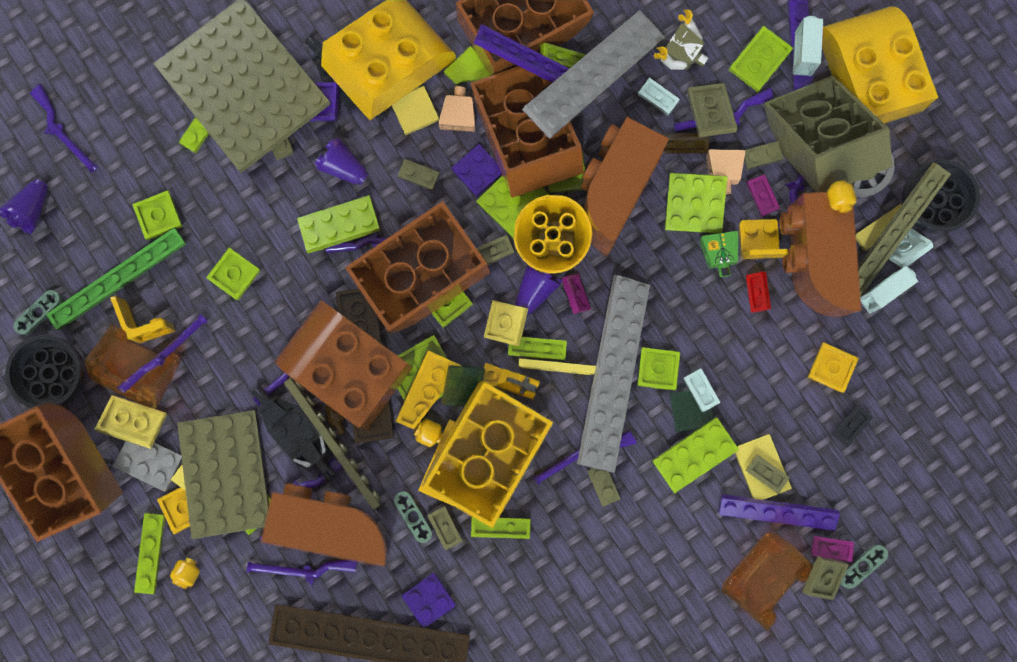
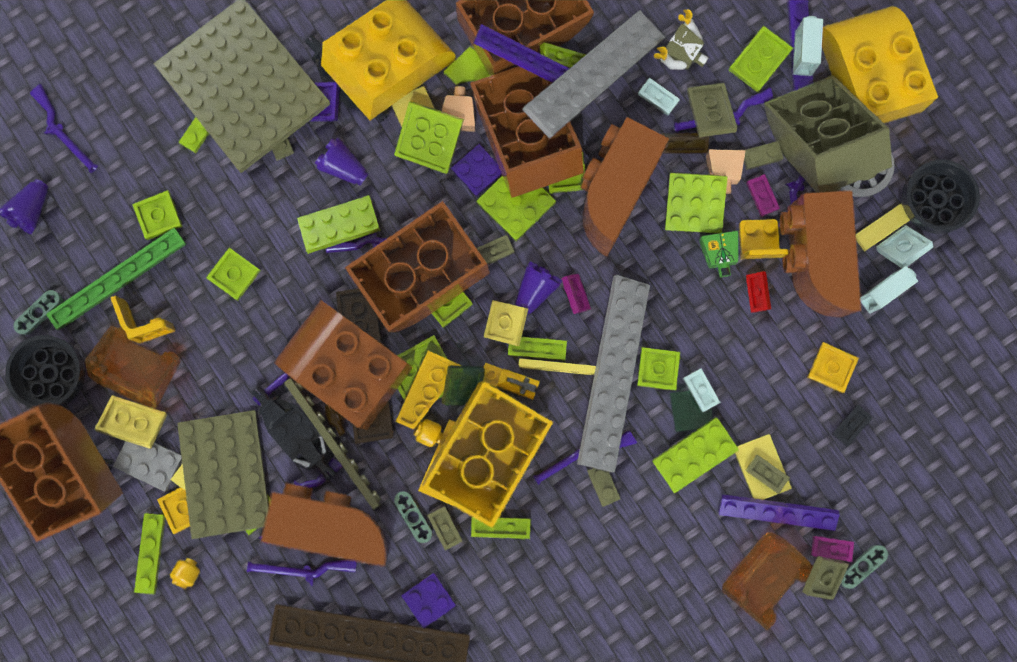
(160, 358): dark purple piece -> none
(418, 175): olive plate -> none
(429, 137): none -> lime plate
(547, 217): yellow cone -> none
(841, 196): yellow head -> none
(901, 224): olive plate -> none

